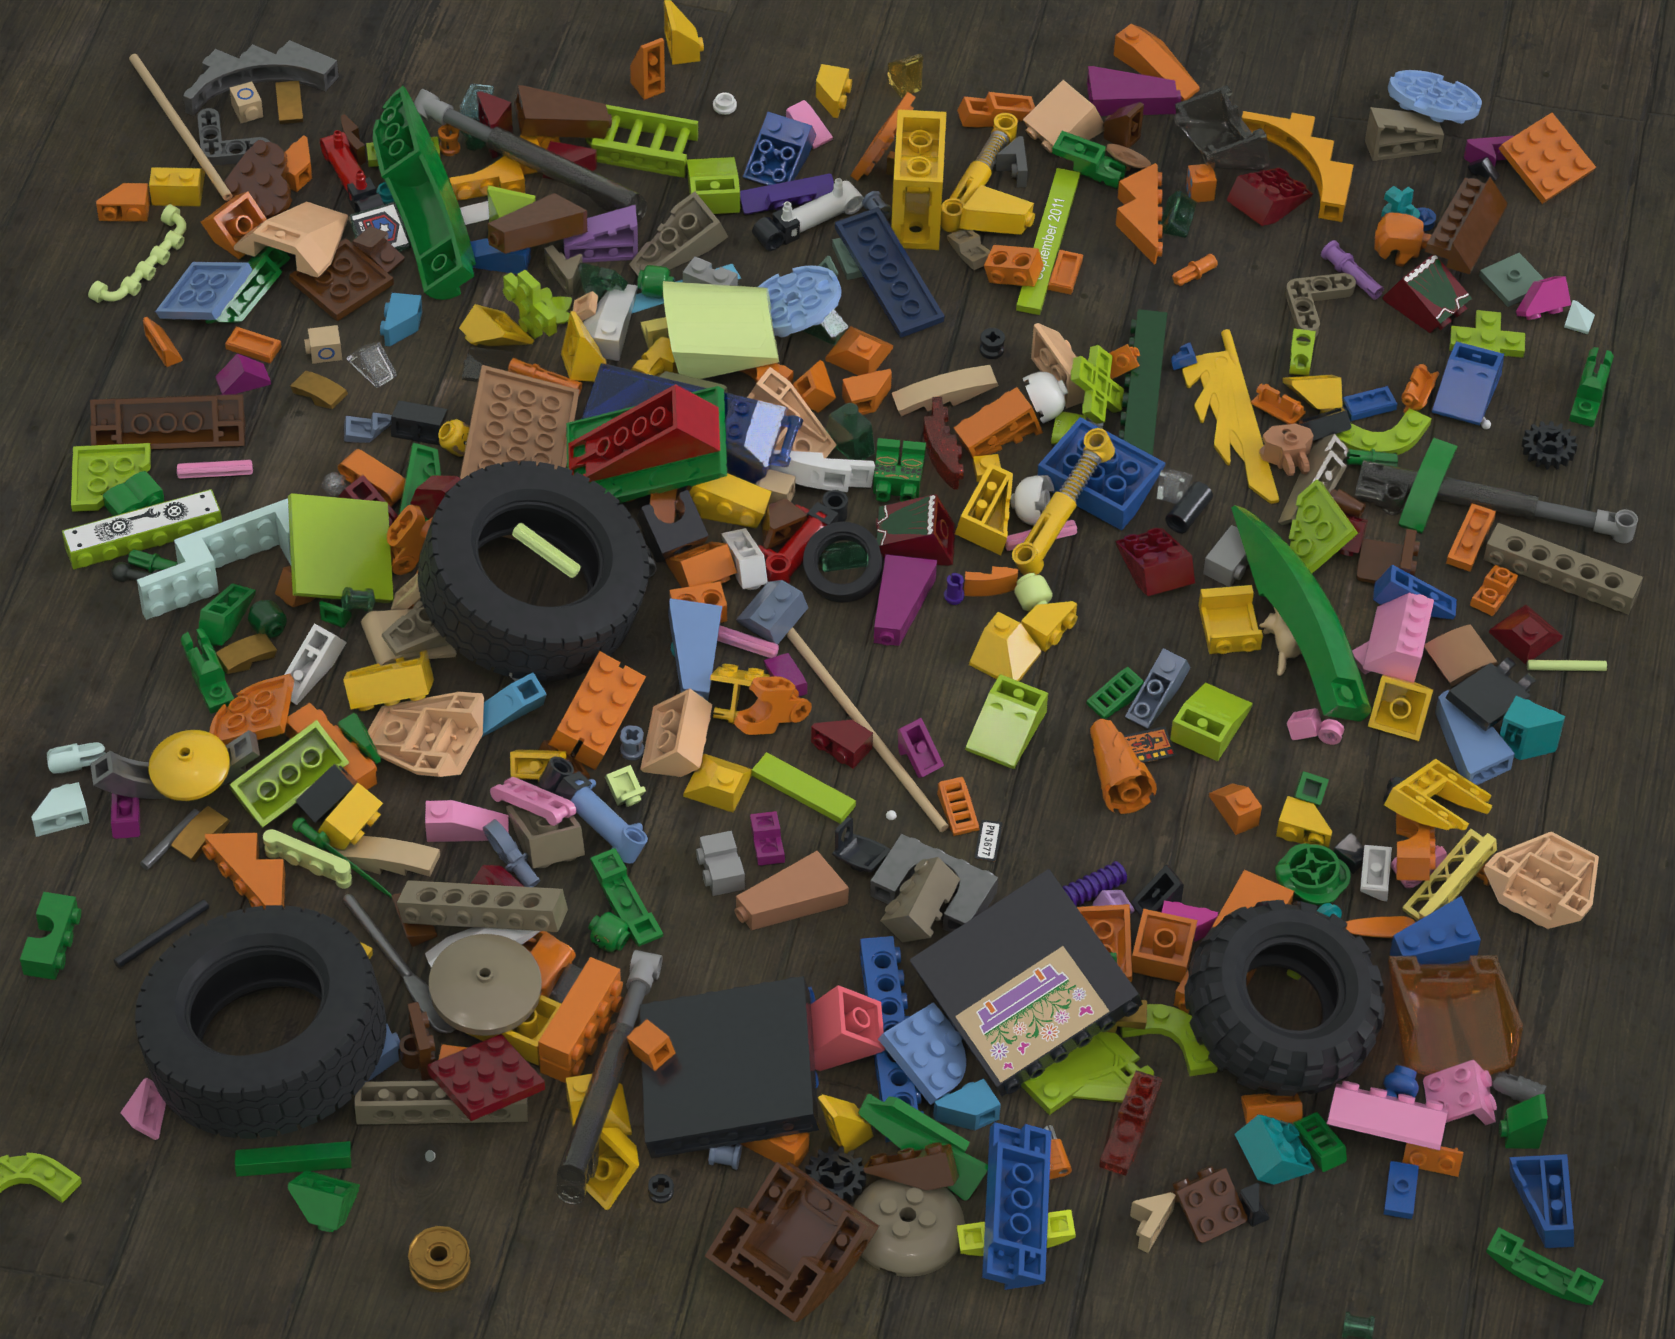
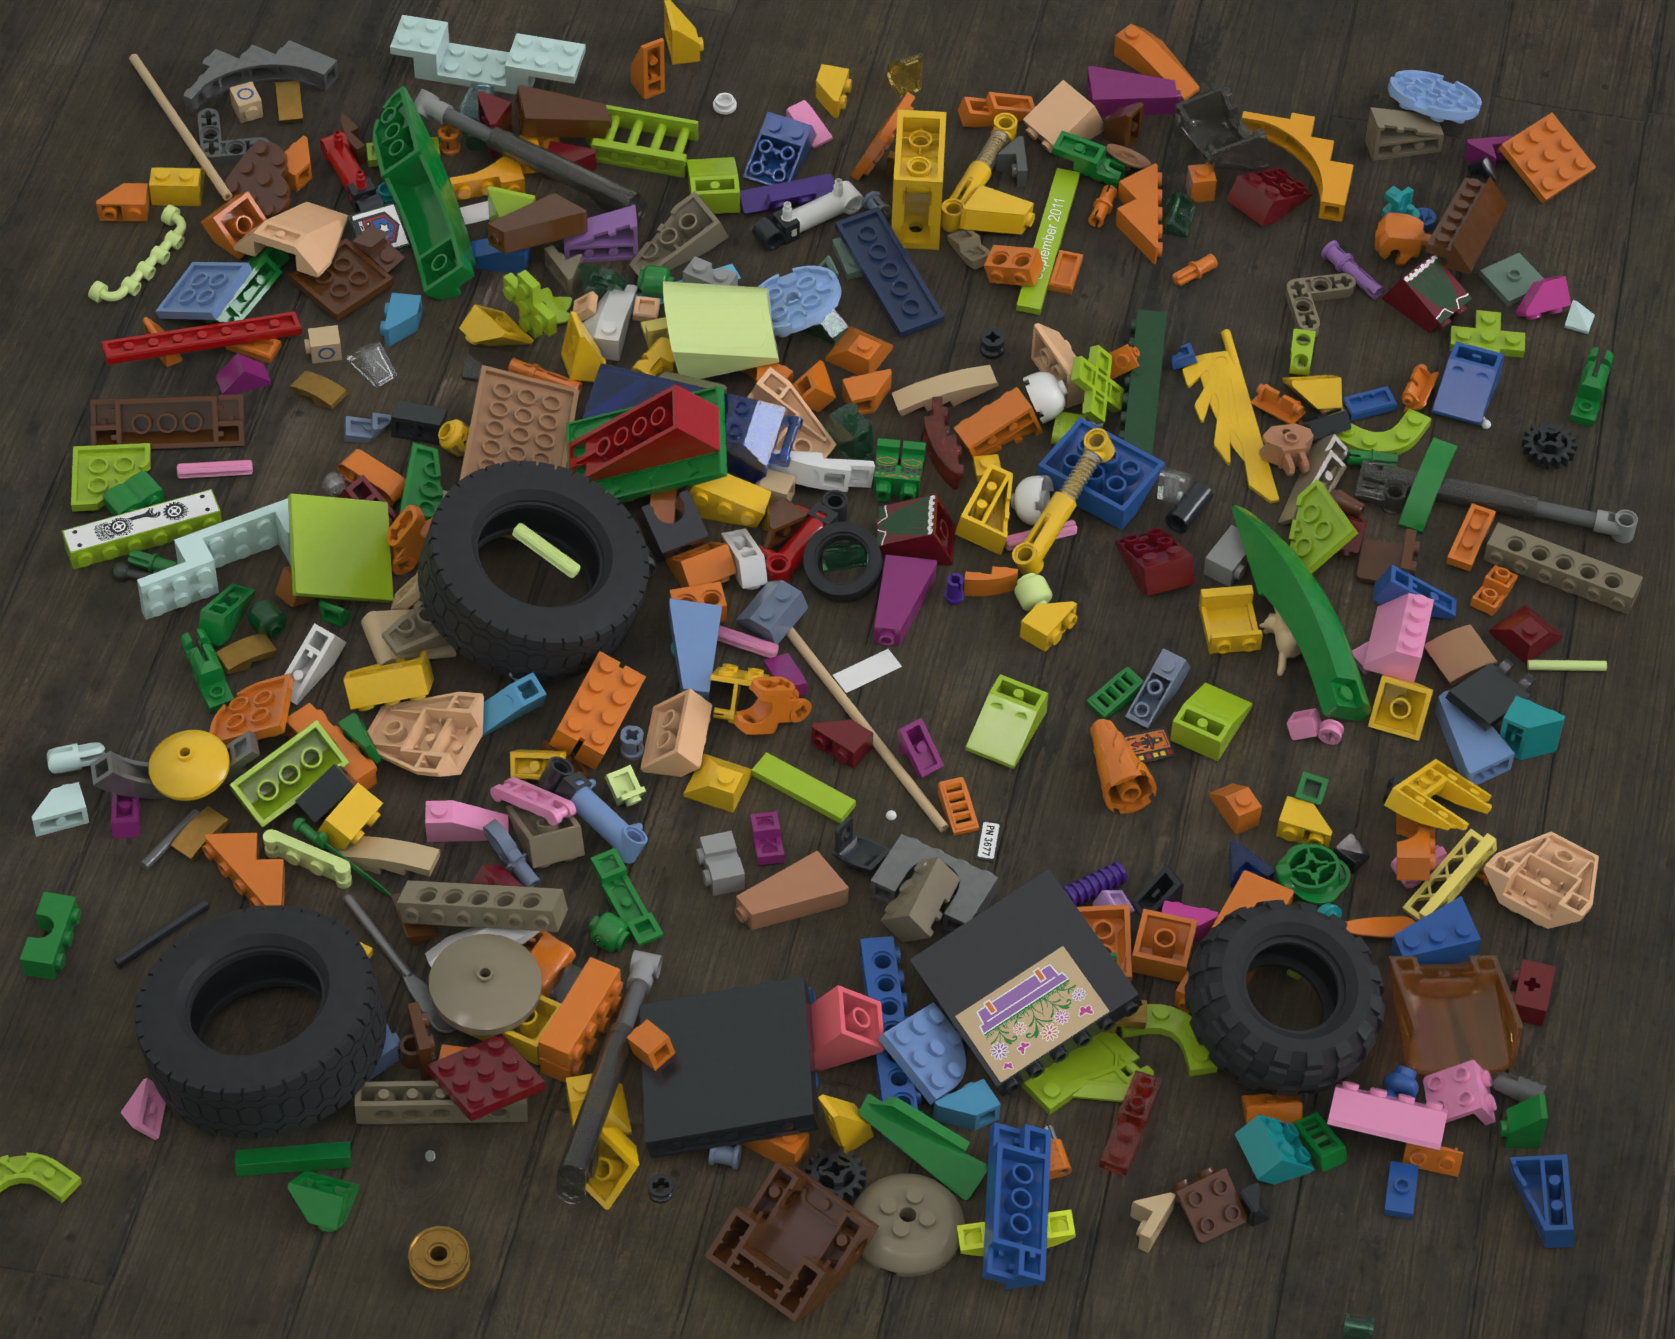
(201, 338): none -> red tile
(358, 599): clear green bush -> none
(432, 492): dark red slope -> none
(466, 65): none -> light aqua bracket
(646, 308): none -> light nougat tile
(867, 670): none -> white sticker
(921, 1168): reddish brown slope -> none
(1005, 649): yellow slope -> none
(1102, 206): none -> orange pin
(1242, 859): none -> clear blue slope
(1376, 871): white slope -> none
(1532, 991): none -> dark red brick
(1542, 1272): green slope -> none

